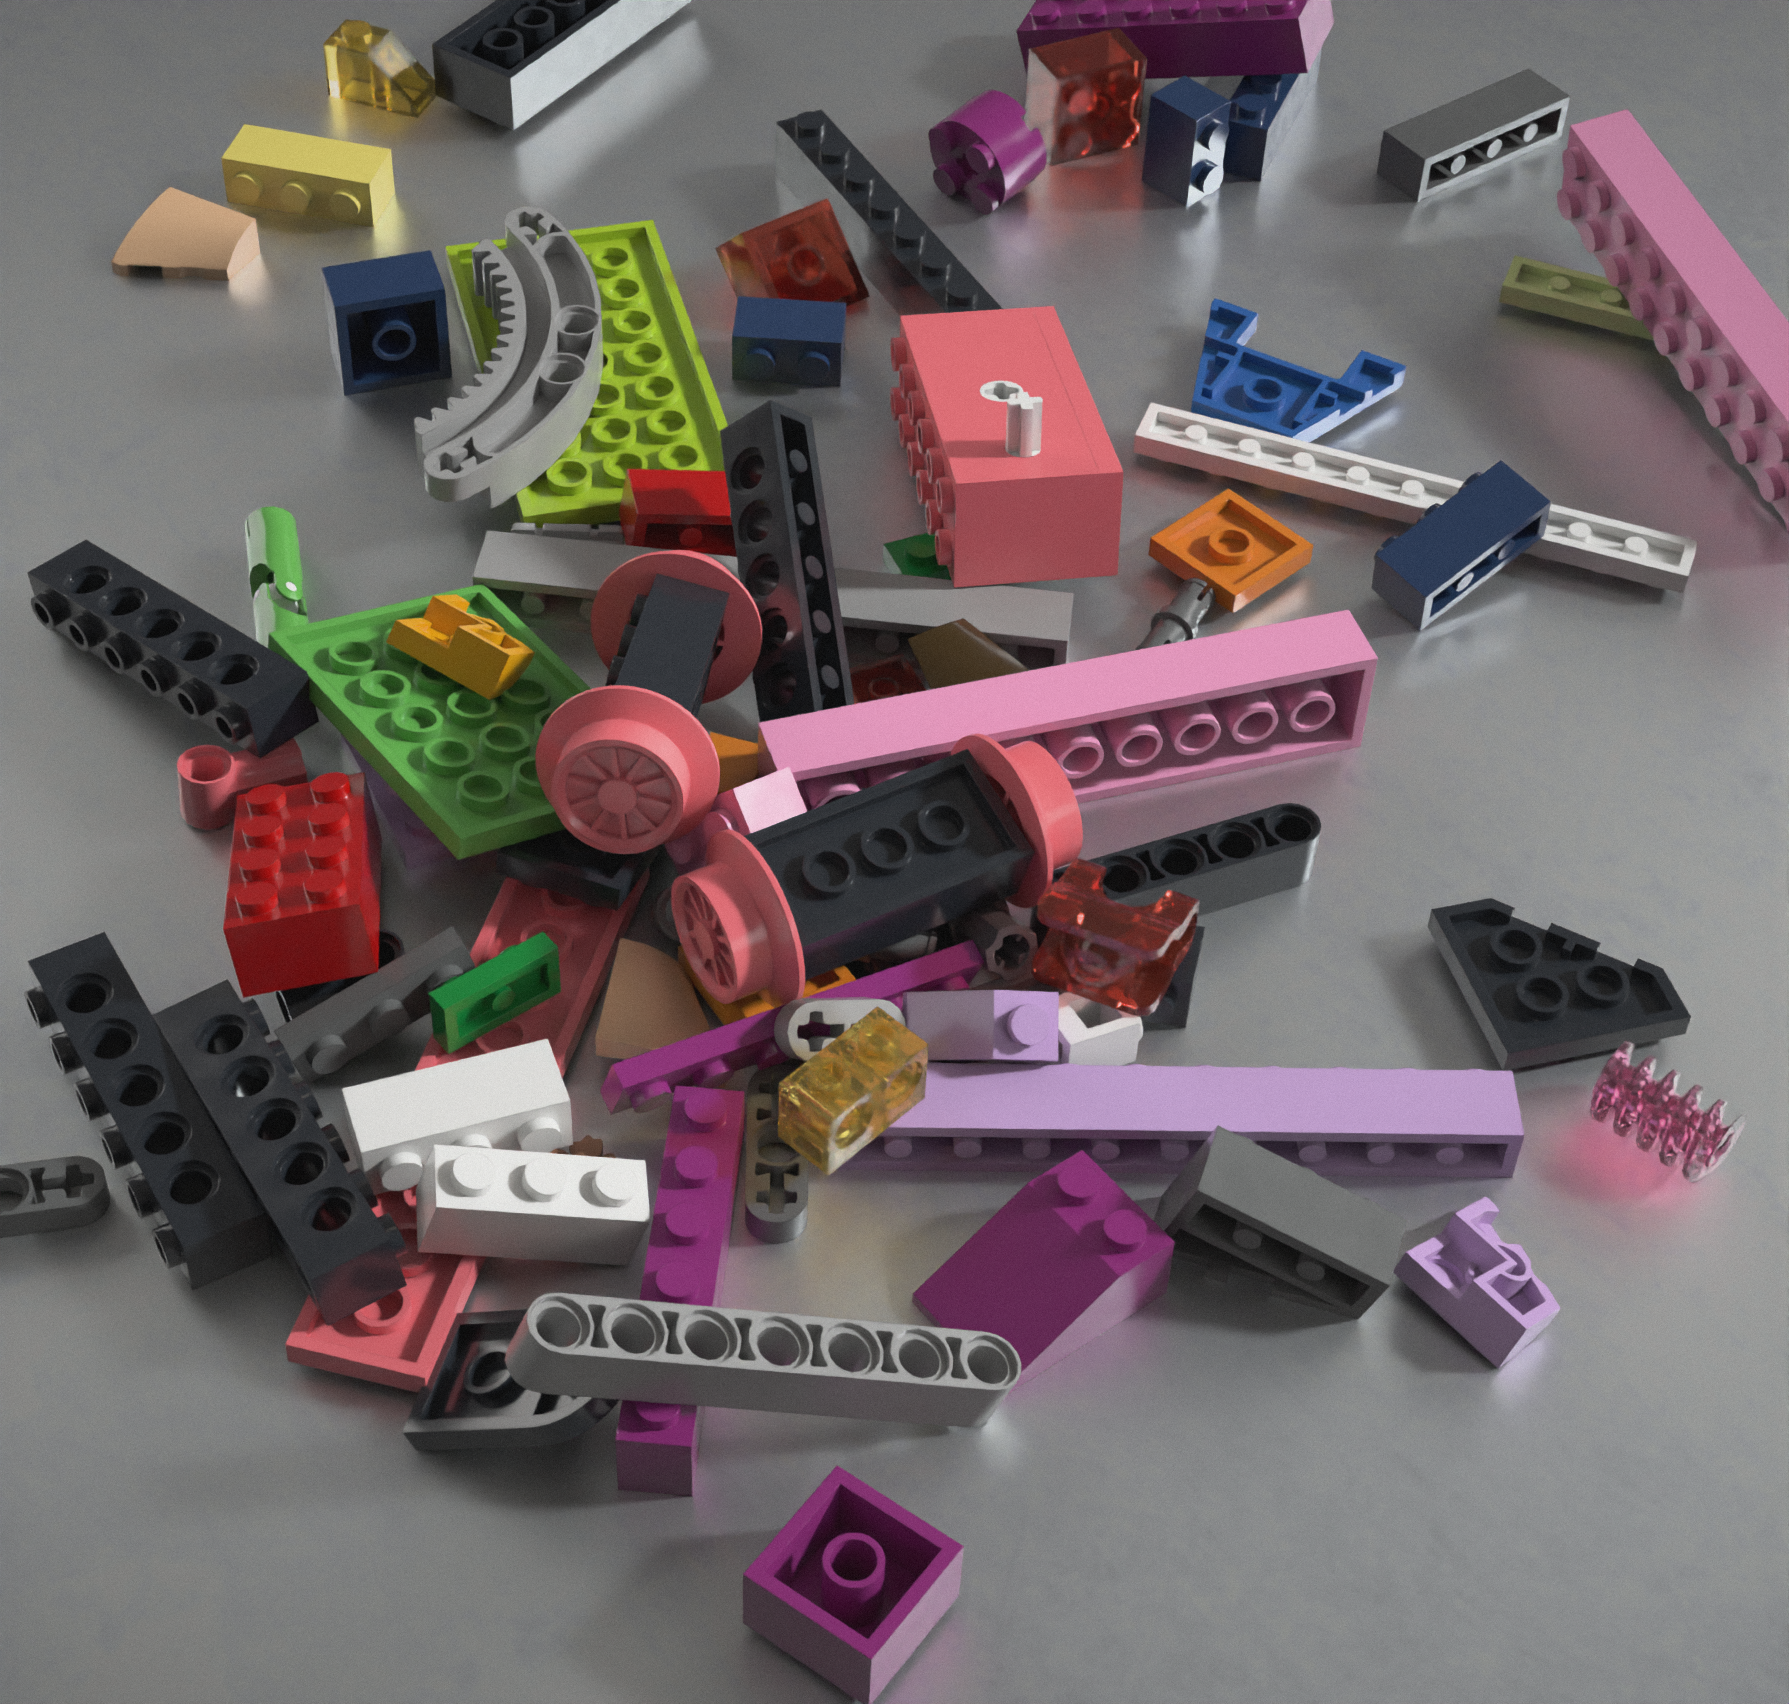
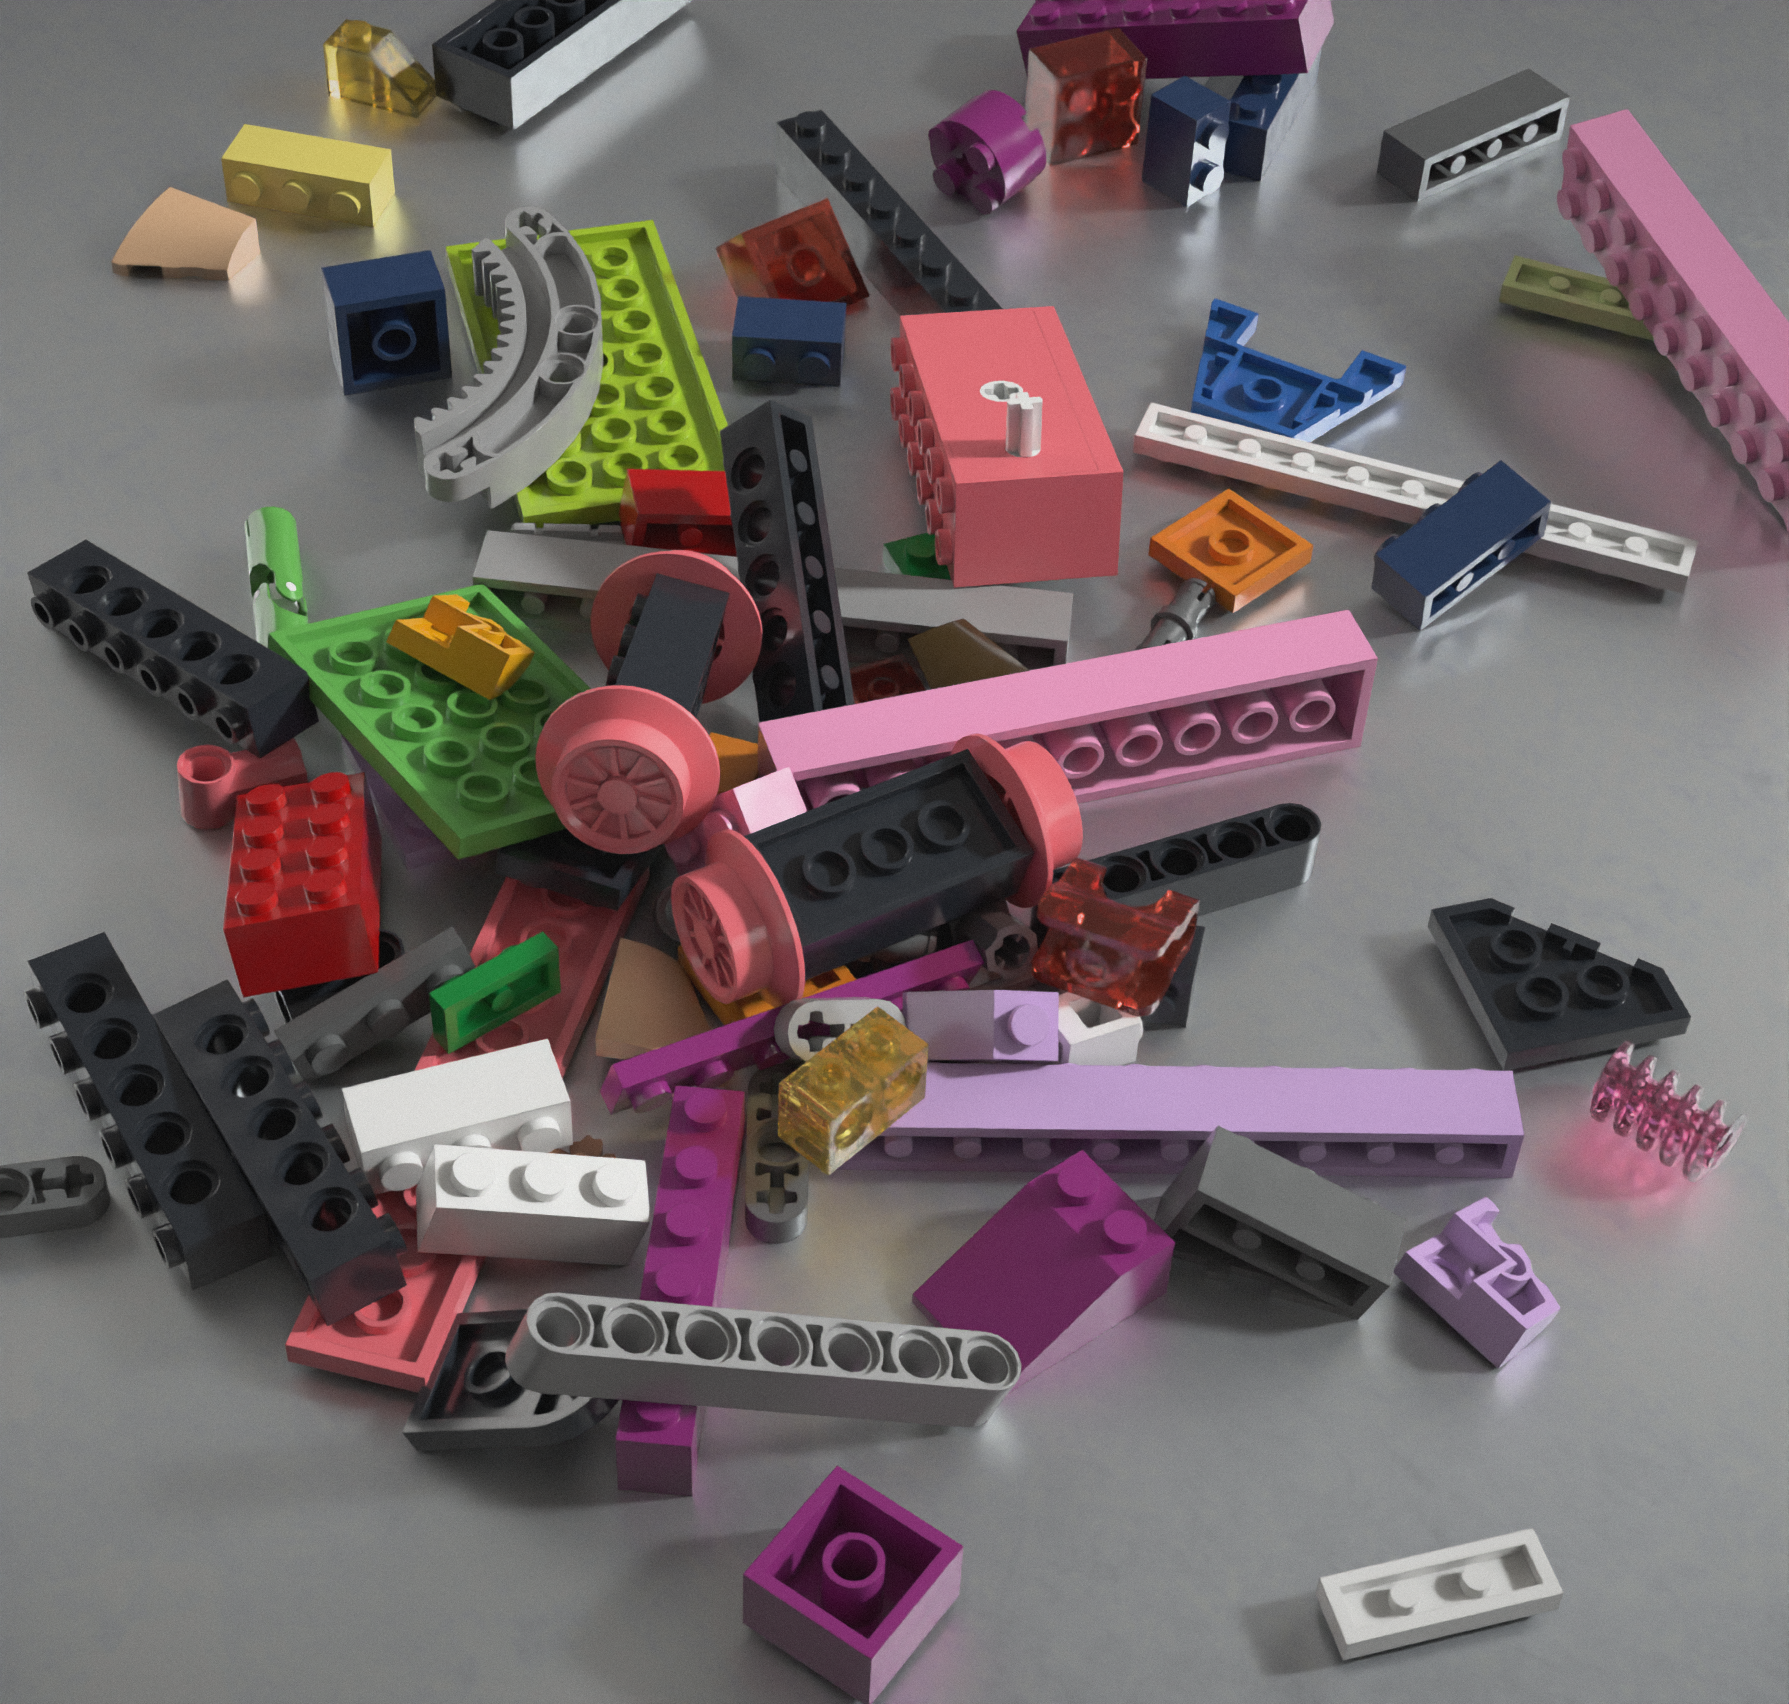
(1438, 1593): none -> white plate

